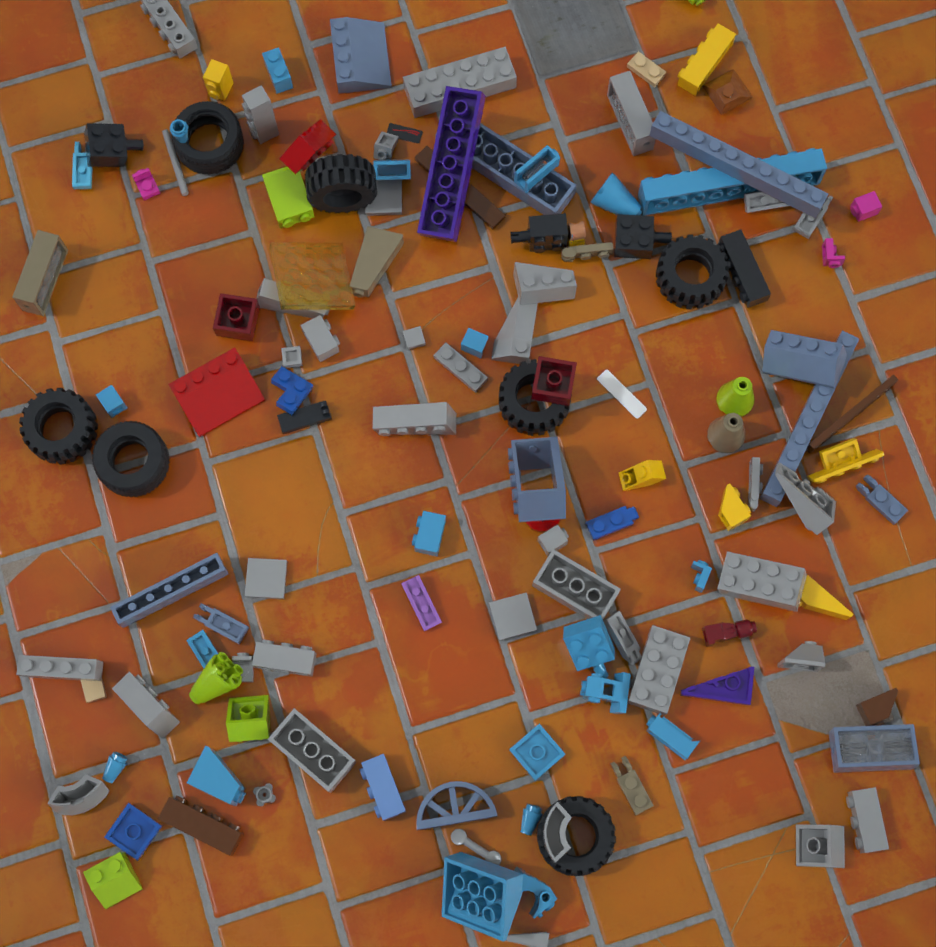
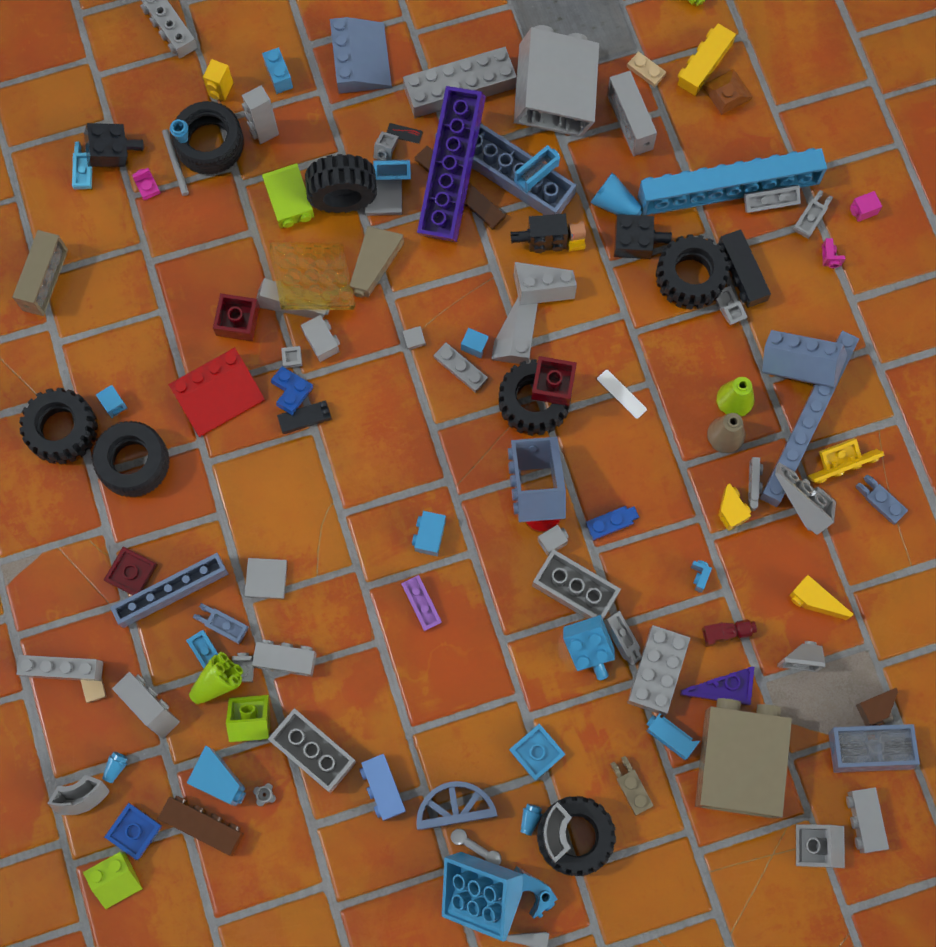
(130, 571): none -> dark red tile
(308, 147): red wedge -> none
(415, 419): light grey wedge -> none
(513, 616): light grey tile -> none
(556, 81): none -> light grey brick
(585, 252): dark tan hinge -> none
(593, 689): dark azure tile -> none
(642, 475): yellow slope -> none
(730, 307): none -> light grey slope
(738, 164): sand blue brick -> none
(743, 760): none -> dark tan brick
(762, 581): light grey brick -> none
(851, 414): reddish brown tile -> none

